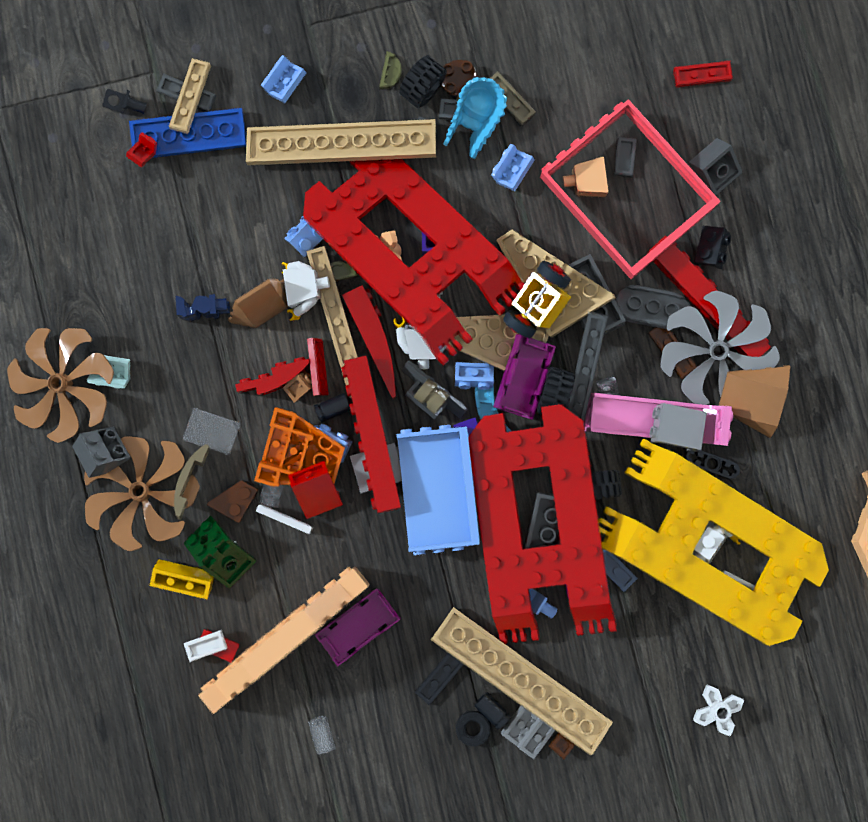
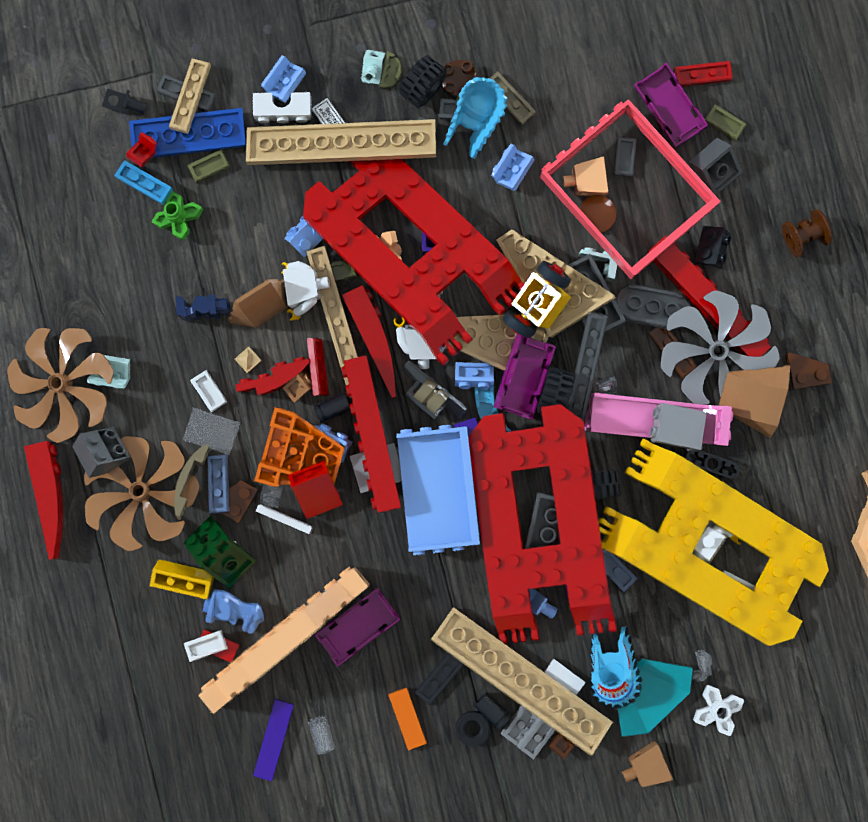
(48, 492): none -> red slope
(143, 182): none -> dark azure plate
(177, 215): none -> bright green plant
(209, 166): none -> olive tile
(209, 391): none -> white tile
(218, 484): none -> sand blue tile
(229, 608): none -> medium blue animal
(248, 360): none -> tan tile
(273, 739): none -> dark purple tile
(298, 109): none -> white arch
(326, 113): none -> white tile
(372, 67): none -> light aqua bracket
(407, 718): none -> orange tile
(564, 676): none -> white tile
(599, 212): none -> dark orange dish
(609, 269): none -> light aqua bracket
(616, 674): none -> medium azure piece
(648, 766): none -> medium nougat torso
(662, 690): none -> teal panel
(671, 106): none -> magenta piece
(704, 662): none -> clear bracket
(725, 122): none -> olive tile
(807, 231): none -> reddish brown hose
(807, 372): none -> reddish brown wing

